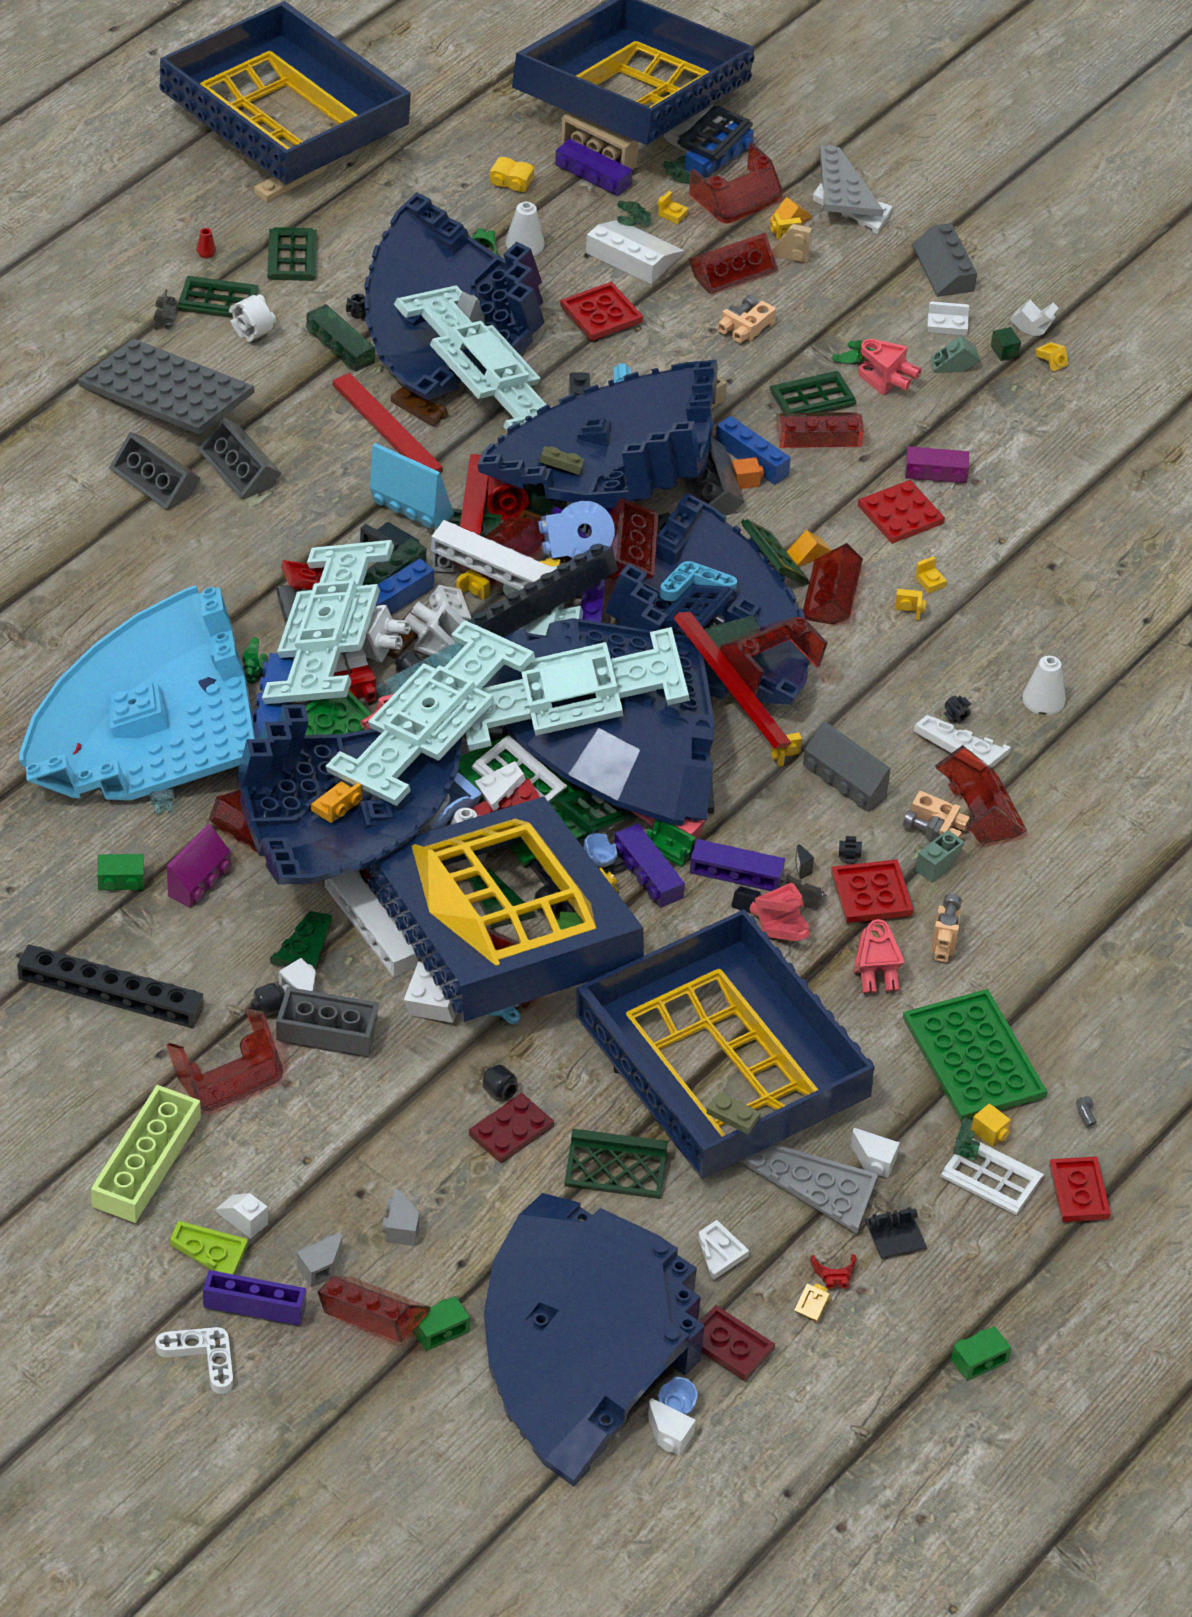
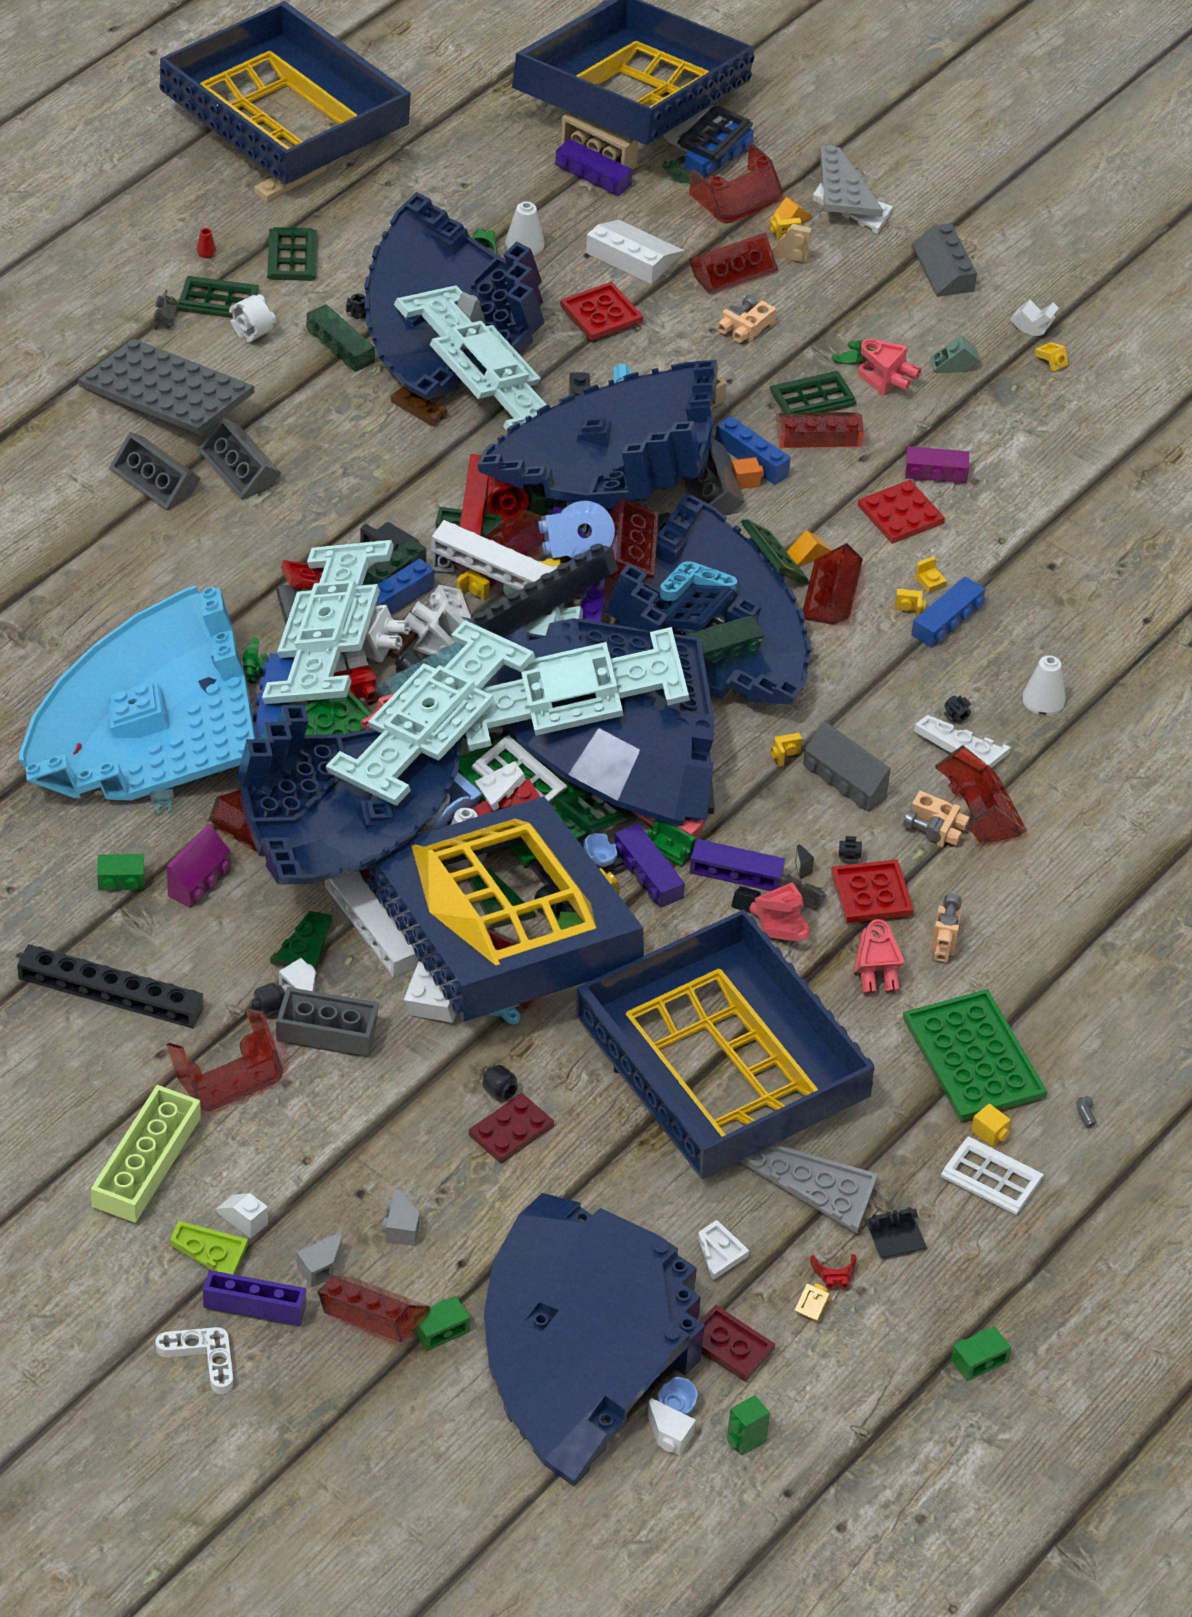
(337, 801): light orange bracket -> none
(384, 421): red tile -> none
(408, 487): medium azure slope -> none
(512, 174): yellow brick -> none
(554, 457): olive plate -> none
(616, 1145): dark green fence -> none
(637, 216): clear green helmet -> none
(671, 210): yellow bracket -> none
(732, 680): red tile -> none
(733, 1113): olive plate -> none
(745, 647): clear red windscreen -> none
(748, 1425): none -> green brick
(874, 1152): white slope -> none
(938, 856): sand green slope -> none
(948, 318): white bracket -> none
(948, 612): none -> blue brick
(964, 1144): clear green bracket -> none
(1005, 344): dark green brick -> none
(1079, 1189): red plate -> none

